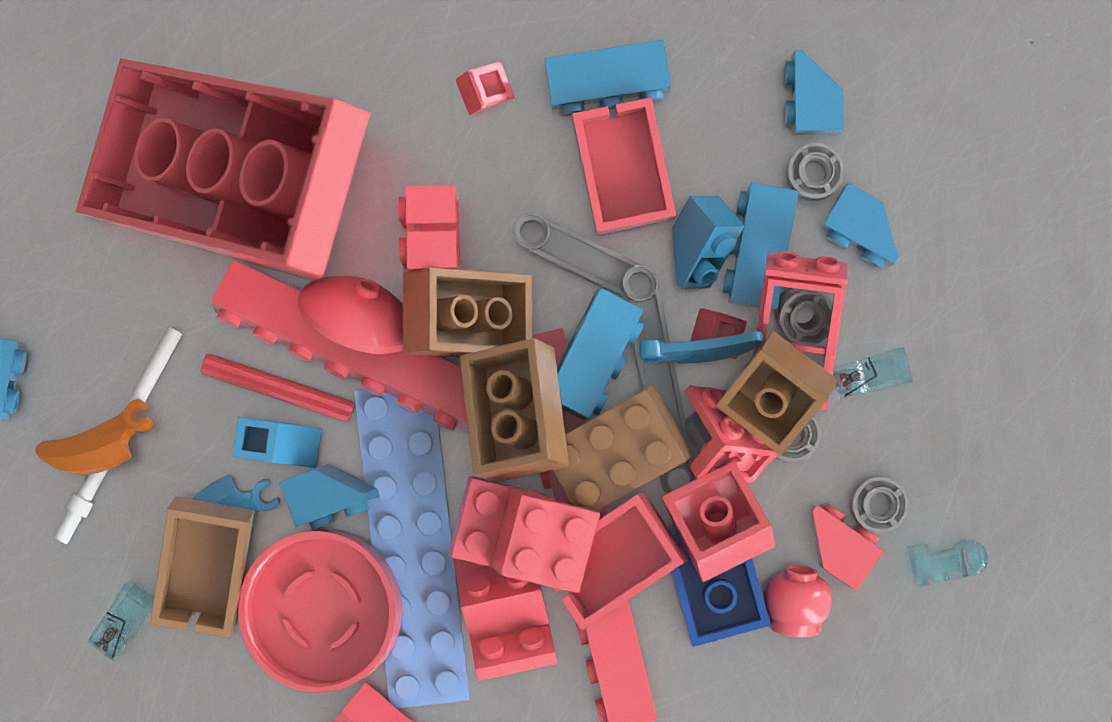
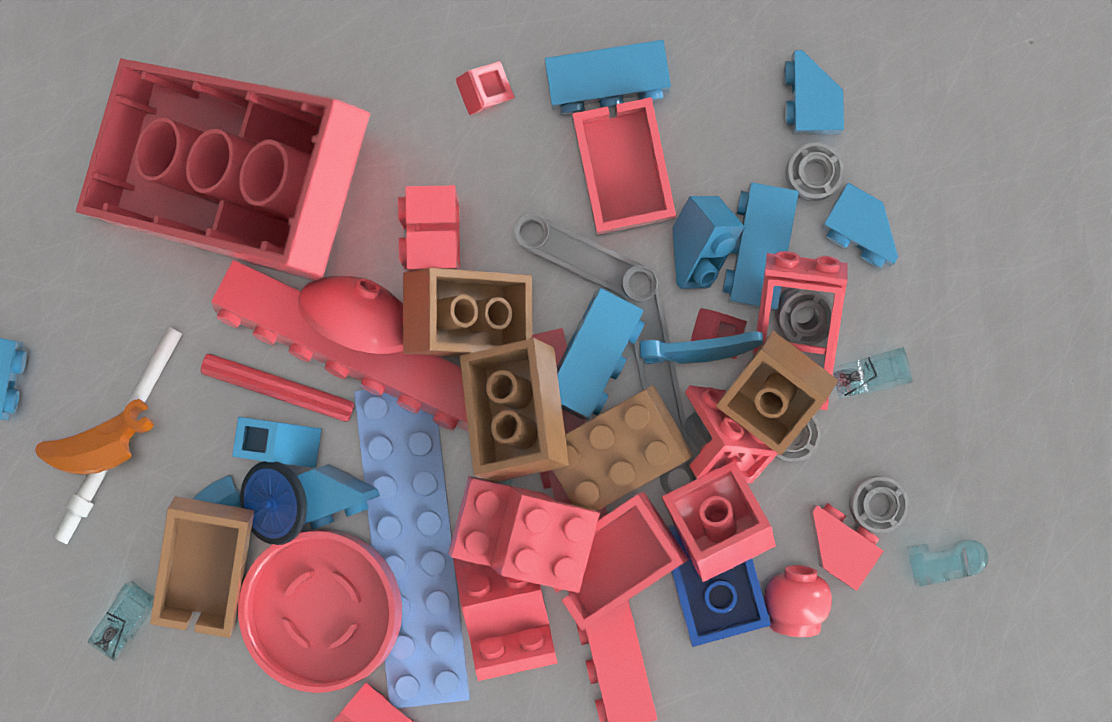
(277, 501): none -> blue wheel

